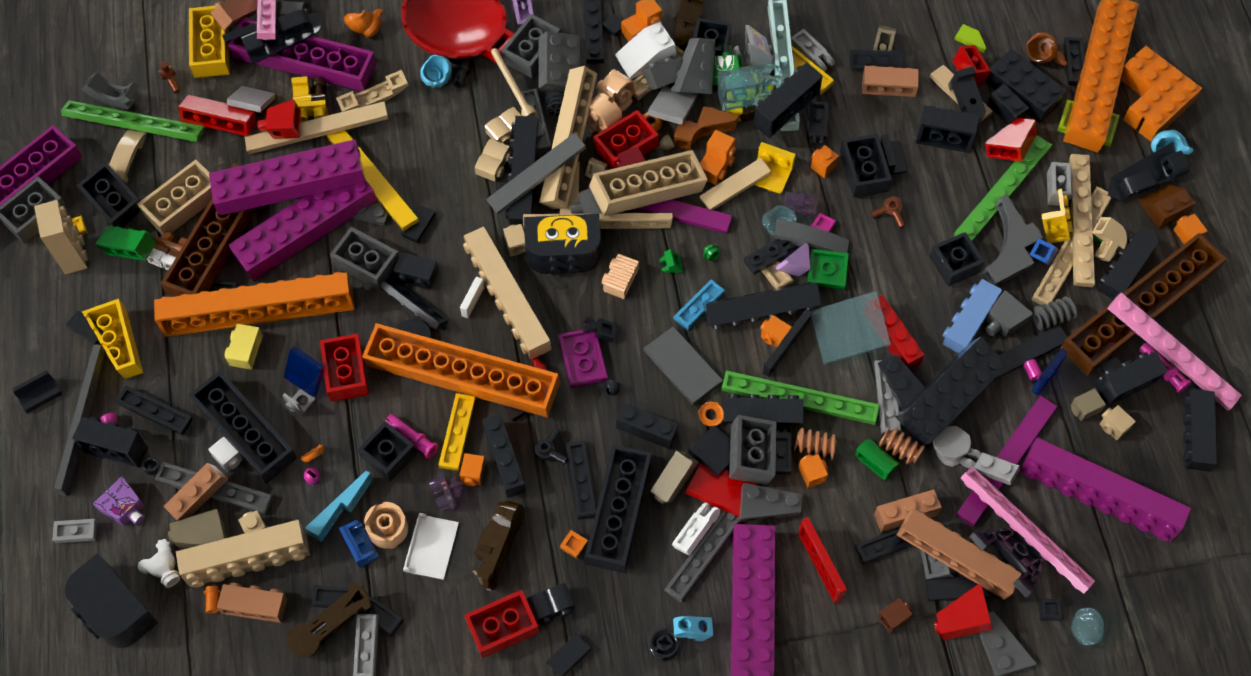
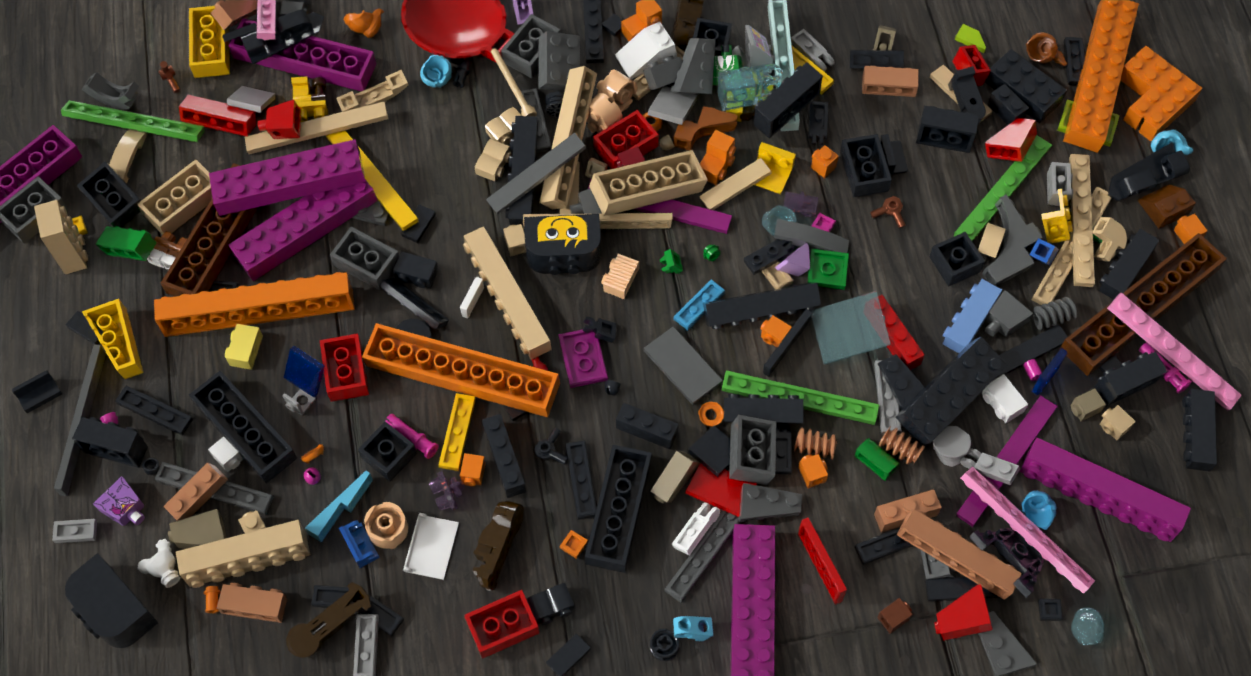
(991, 240): none -> tan brick
(1004, 399): none -> white brick
(1039, 509): none -> dark azure hair

